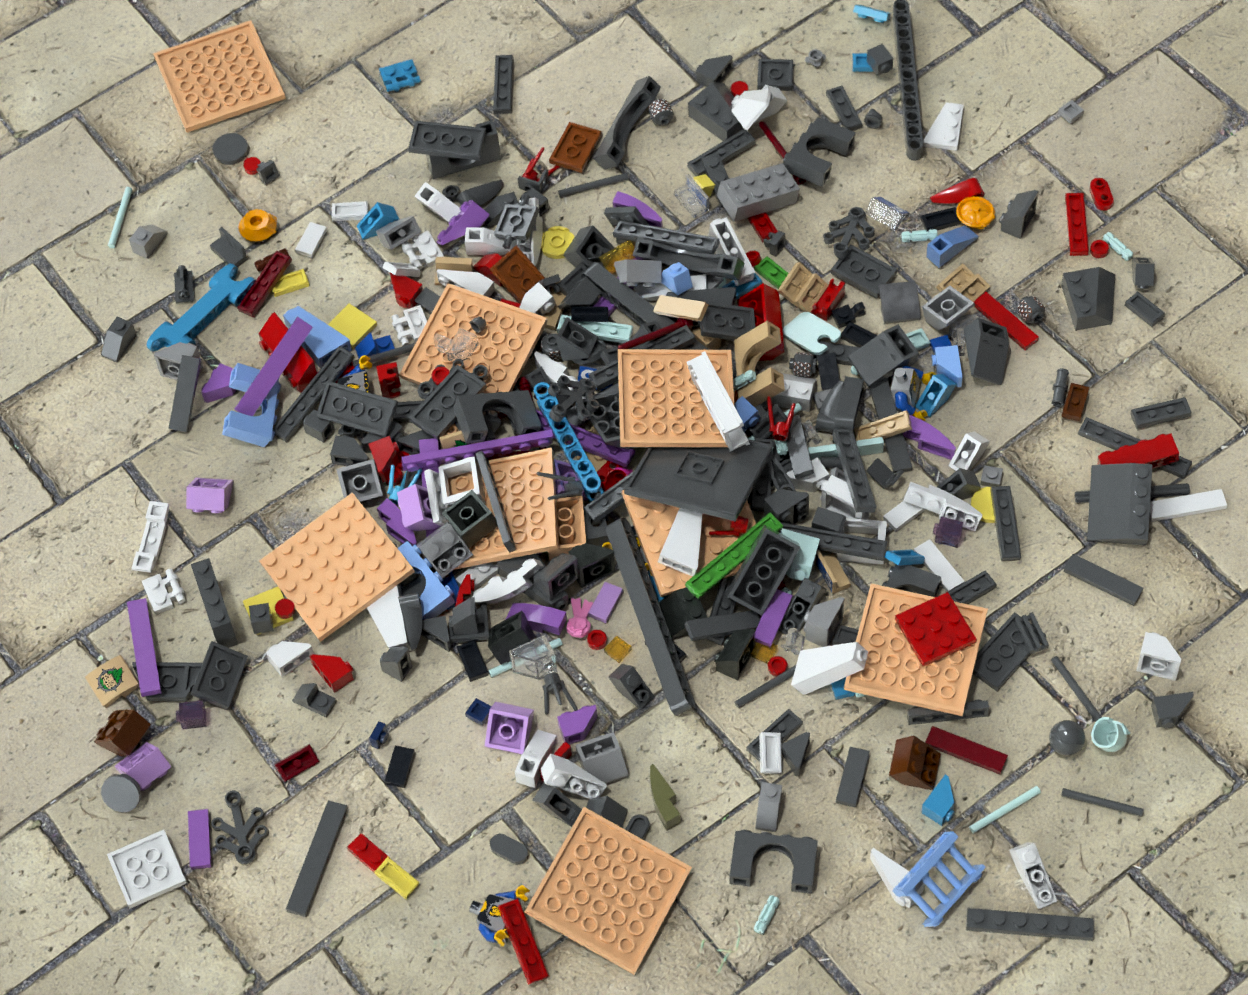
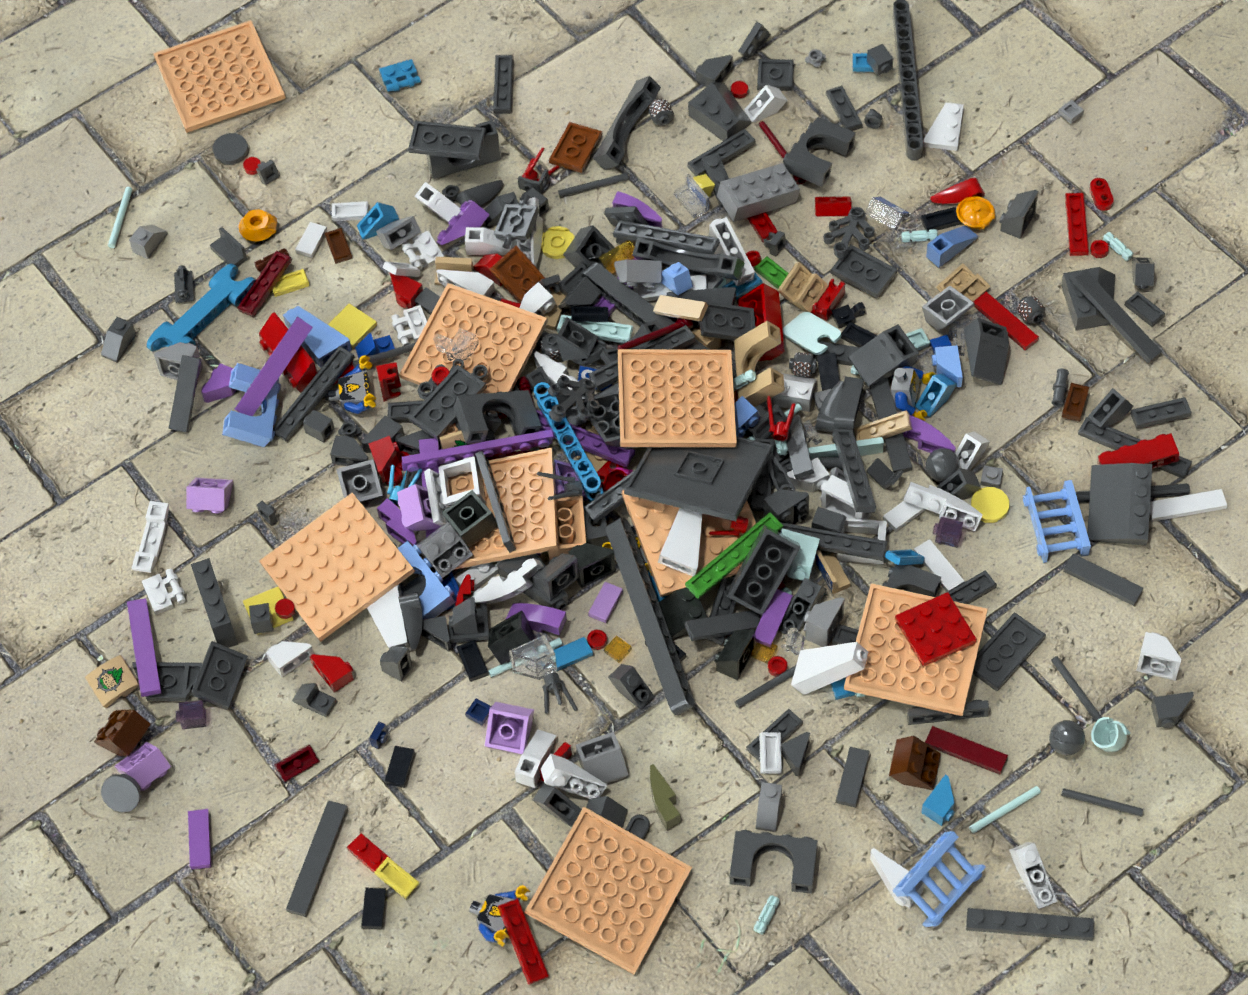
(146, 869): white plate -> none
(240, 832): dark grey plant -> none
(267, 512): none -> dark grey plate
(338, 245): none -> reddish brown tile
(357, 409): dark grey tile -> none
(373, 908): none -> black tile
(478, 324): dark grey hinge -> none
(508, 849): dark grey tile -> none
(572, 653): none -> dark azure tile
(577, 724): medium lavender slope -> none
(579, 625): bright pink piece -> none
(717, 401): white piece -> none
(750, 106): white slope -> none
(754, 40): none -> dark grey wing
(832, 206): none -> red slope
(878, 15): medium azure plate -> none
(899, 302): flat silver slope -> none
(942, 464): none -> dark grey piece
(1005, 523): dark grey tile -> none
(1025, 619): dark grey tile -> none
(1071, 509): none -> light blue fence
(1110, 409): none -> dark grey slope
(1116, 316): none -> dark grey tile

